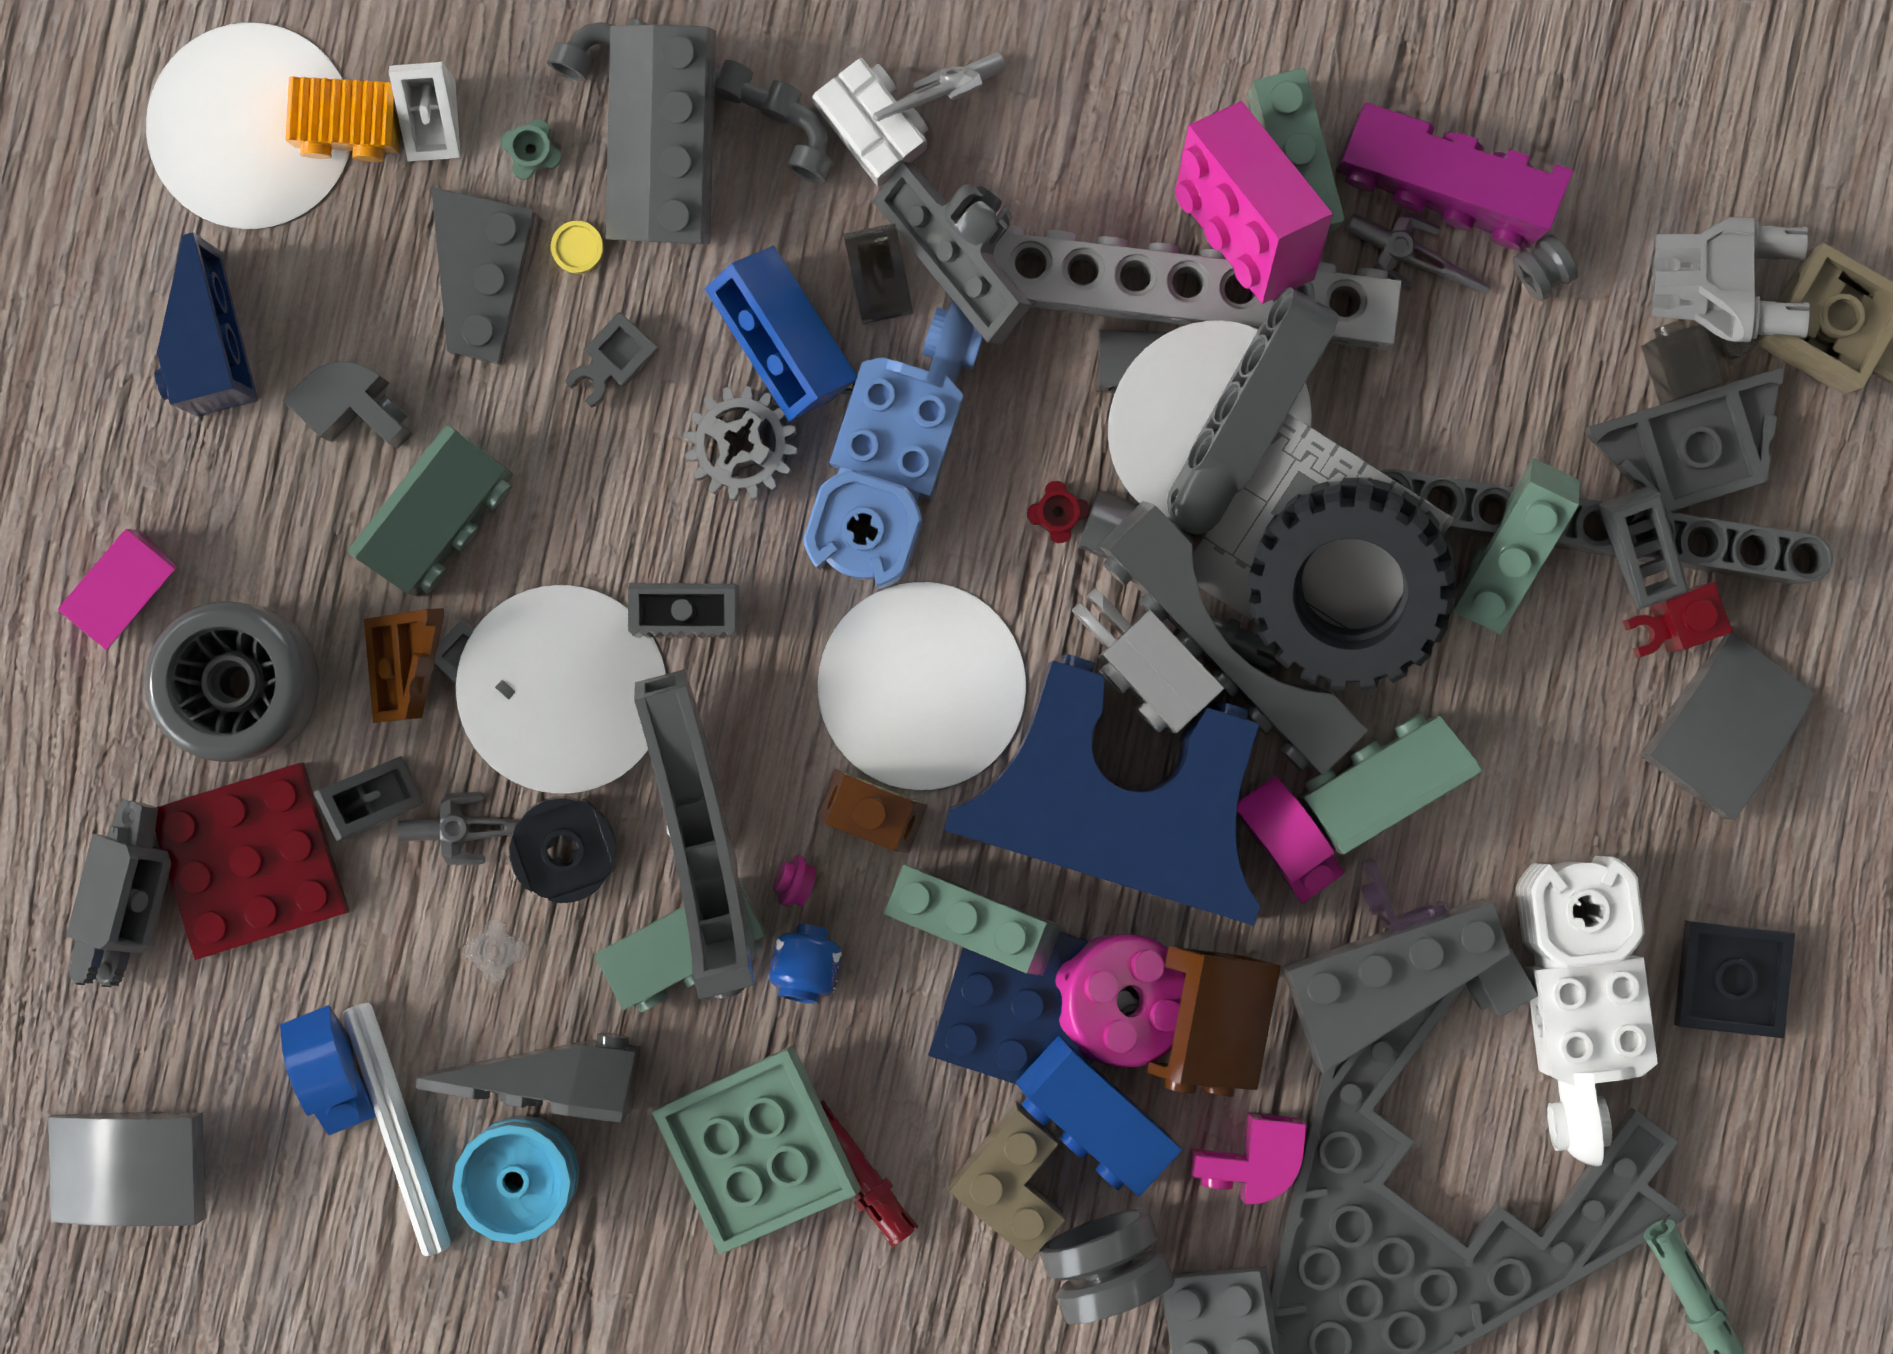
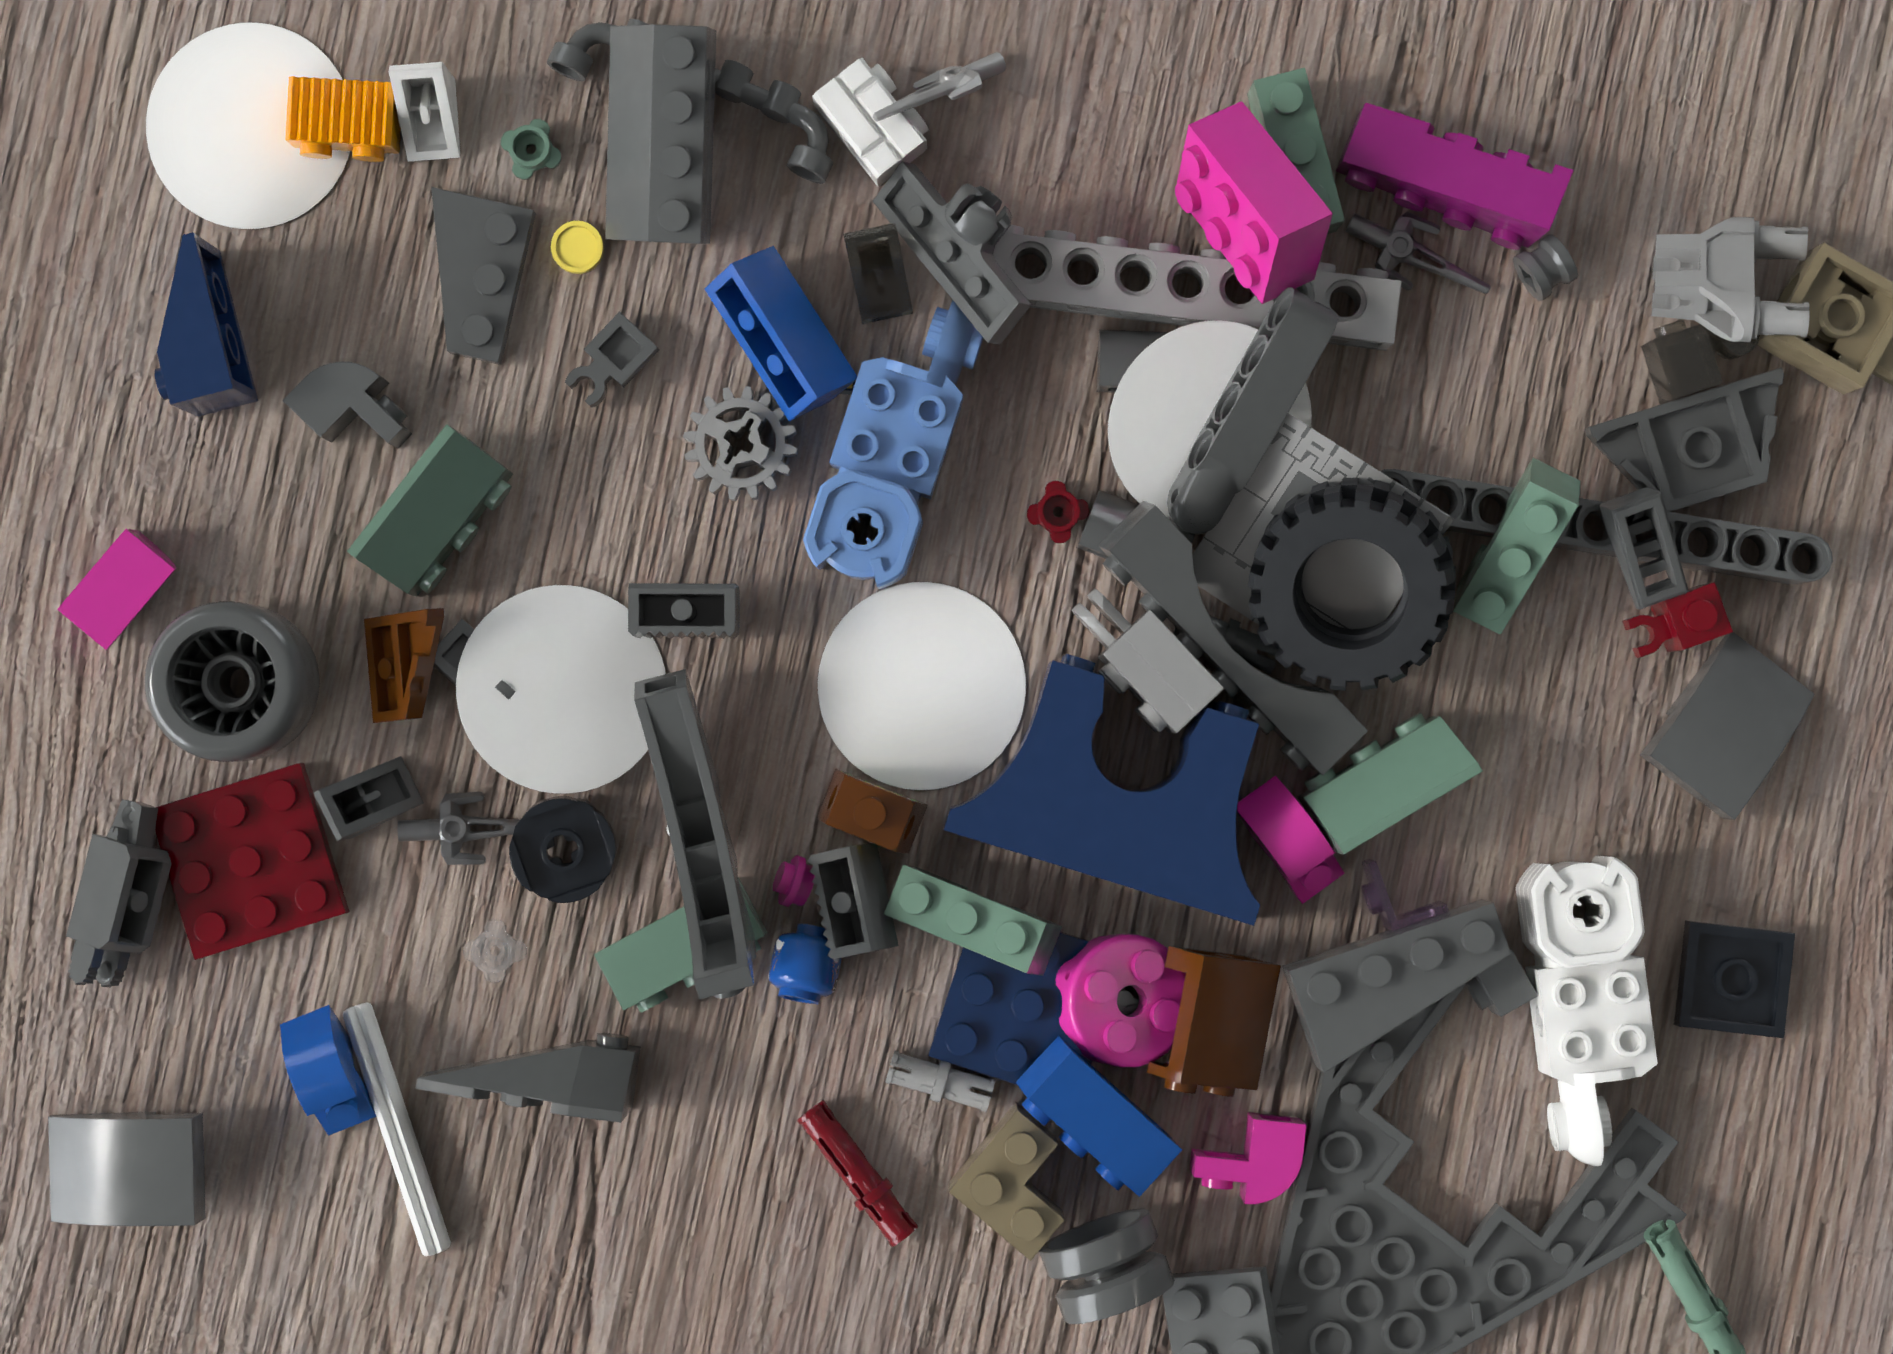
(486, 1189): medium azure wheel -> none
(756, 1150): sand green plate -> none
(853, 900): none -> dark grey brick
(940, 1081): none -> light grey pin

